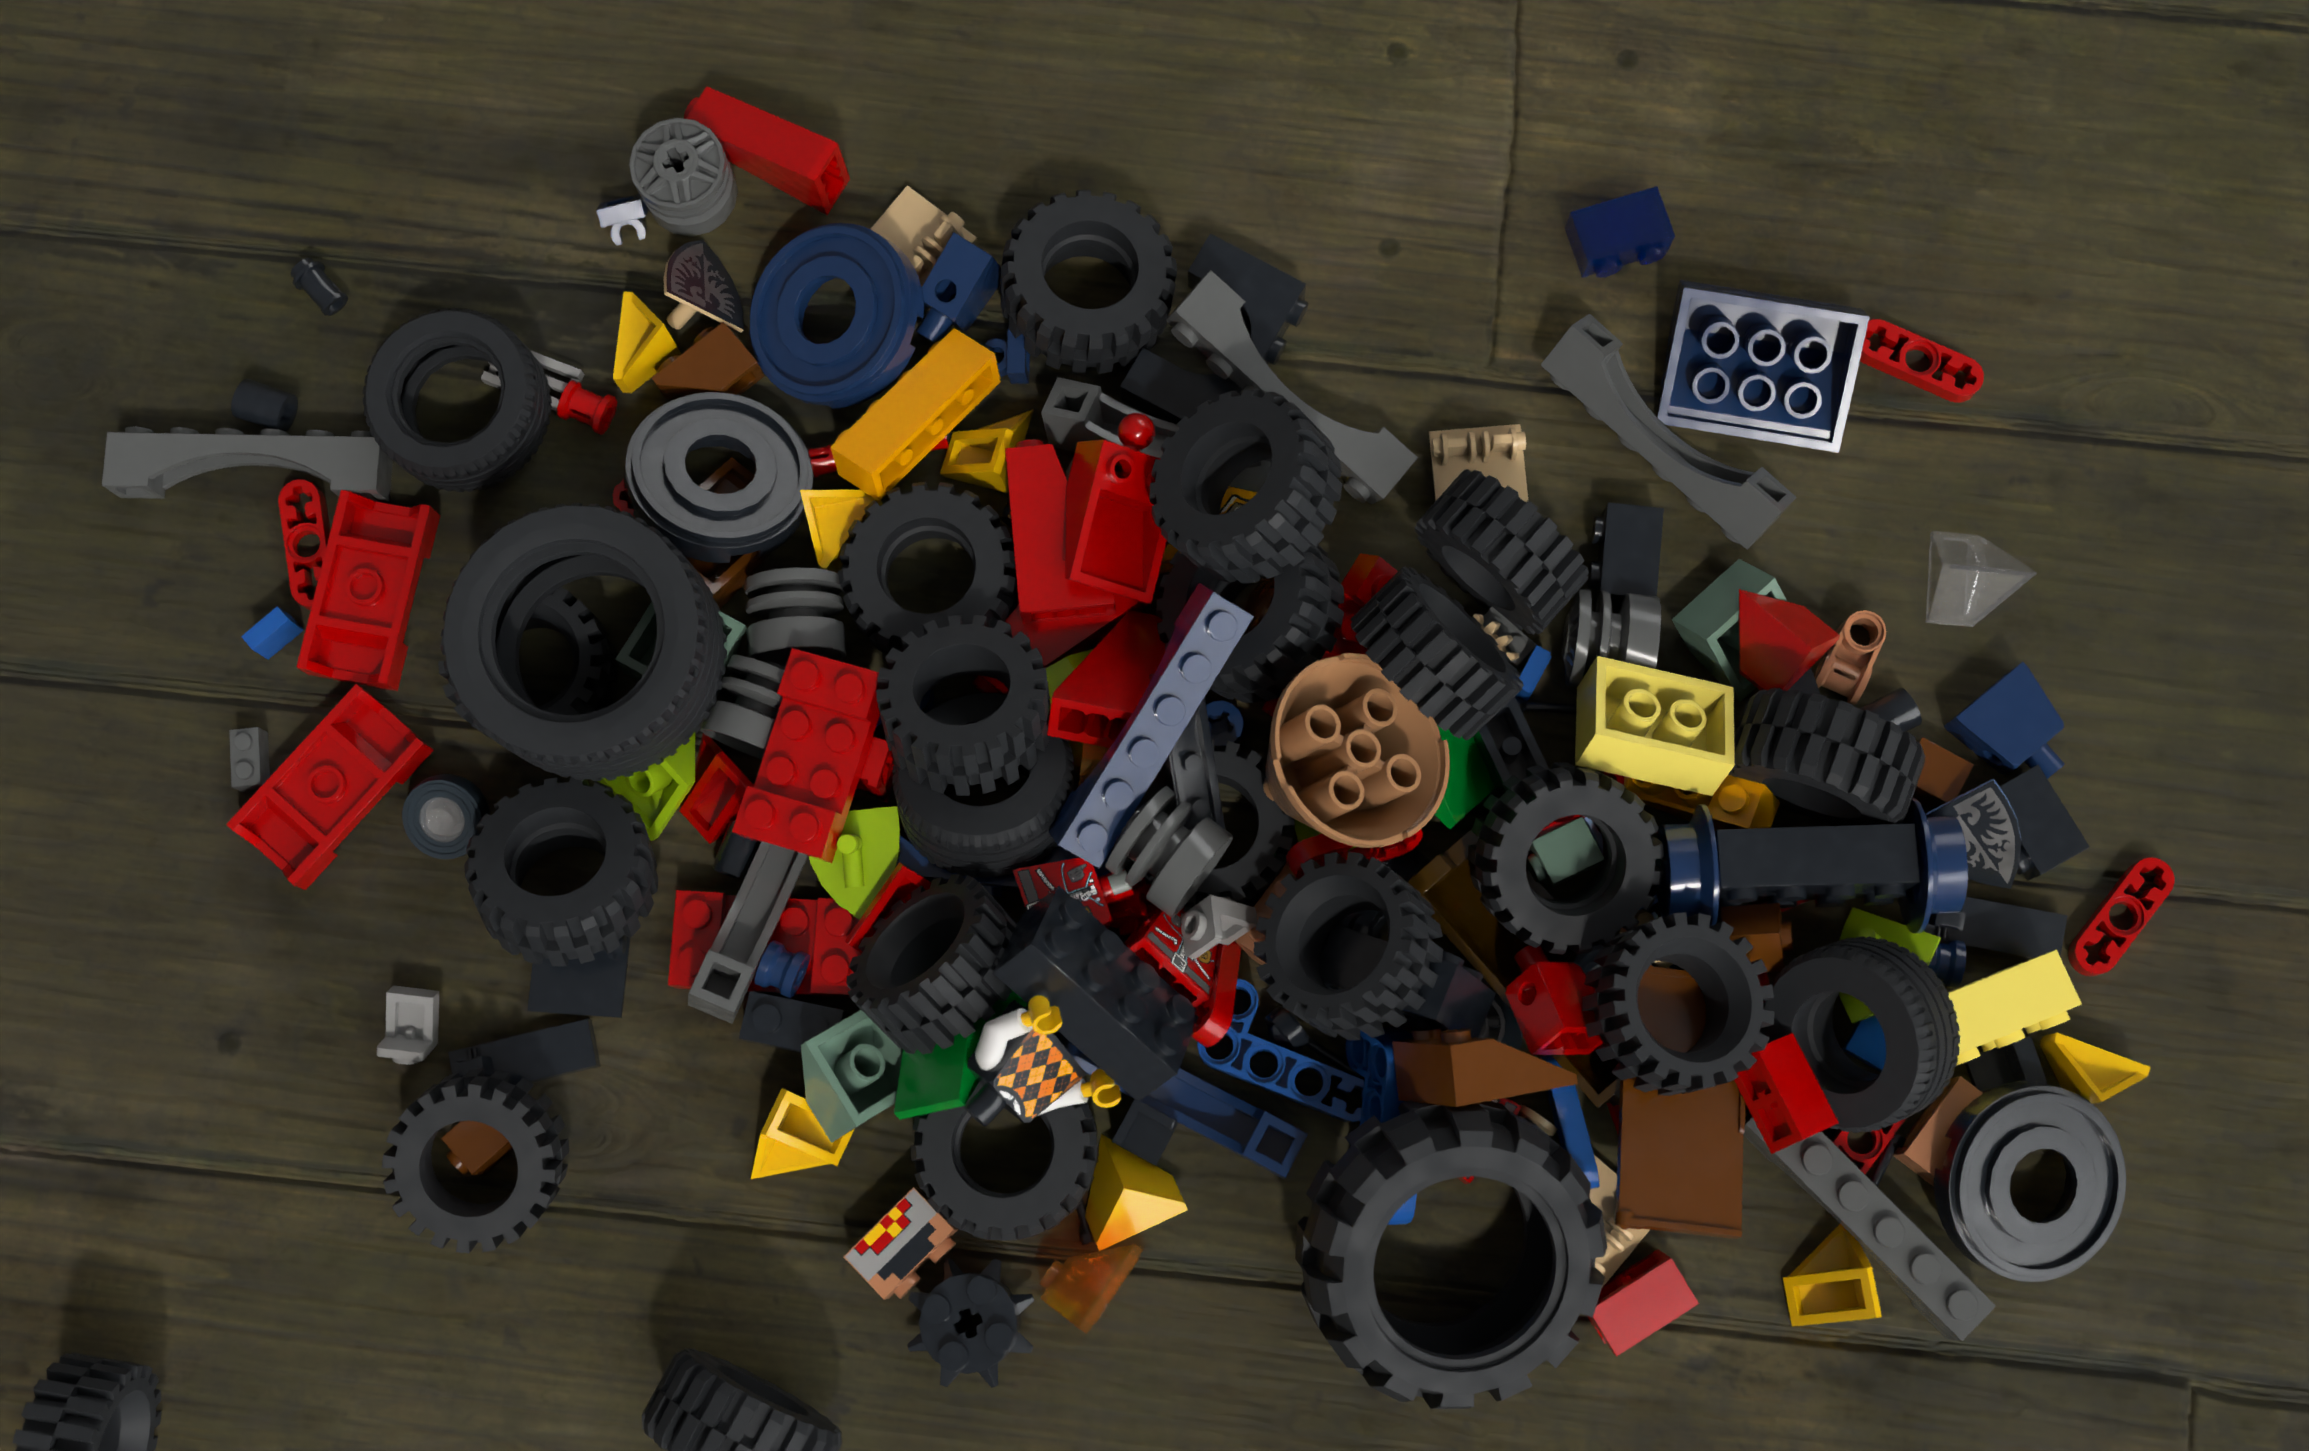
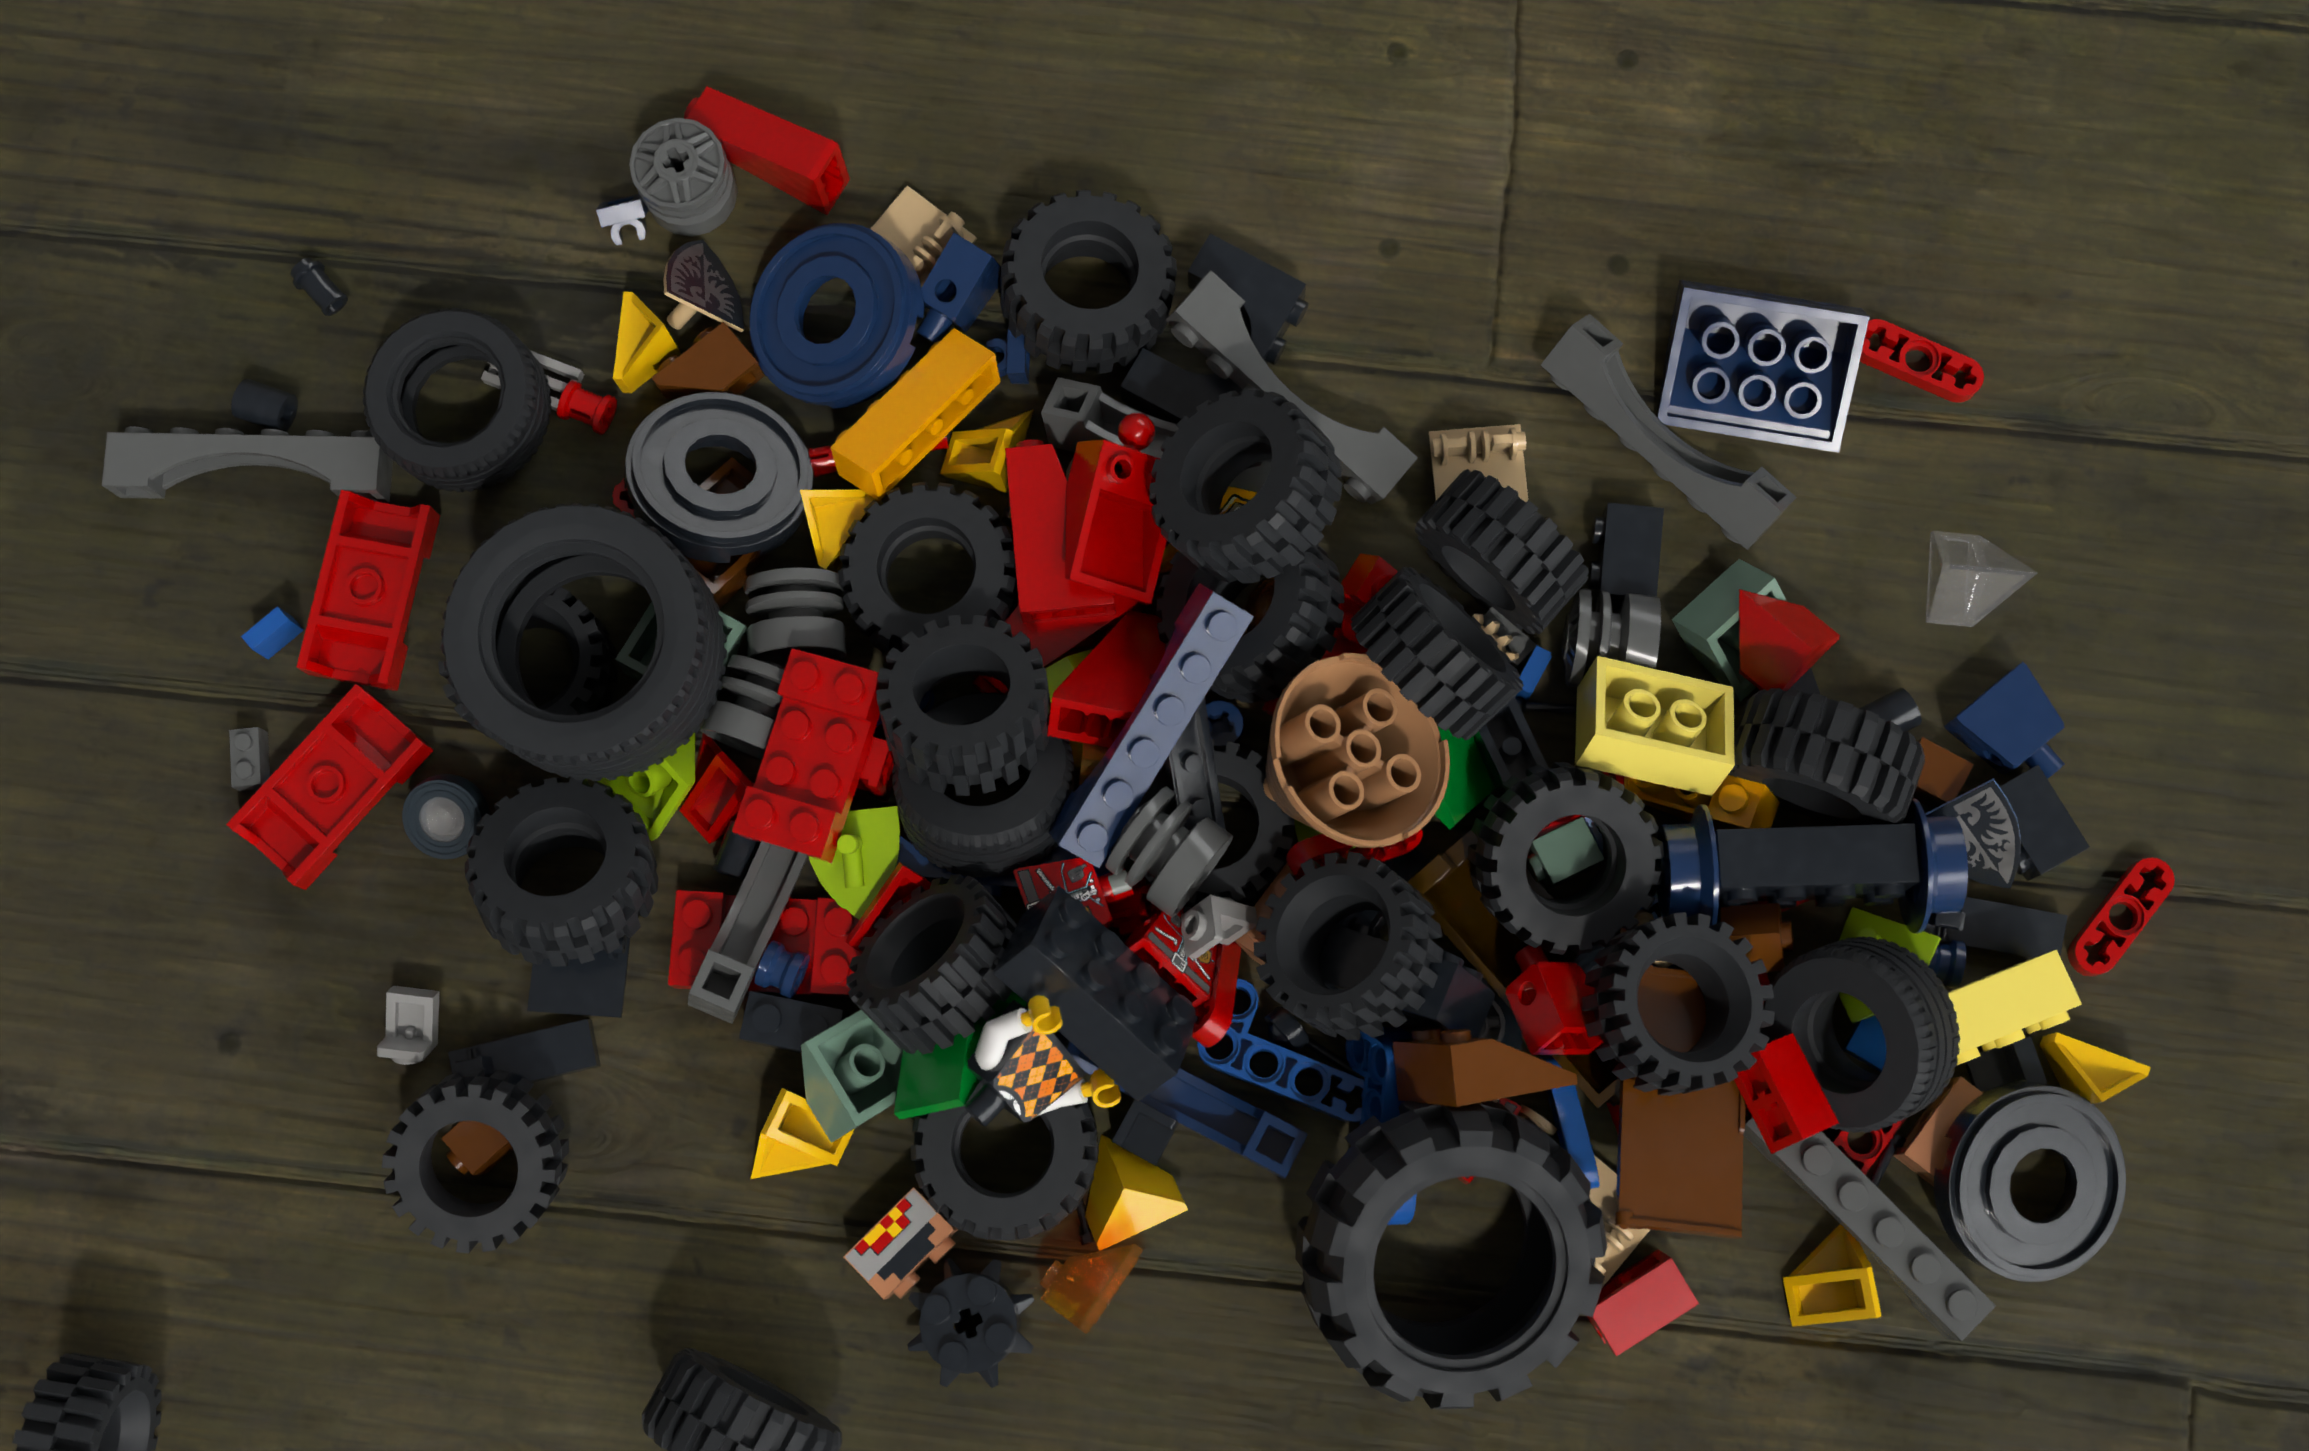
(316, 512): red beam -> none
(1620, 233): clear blue brick -> none
(1849, 665): nougat piece -> none

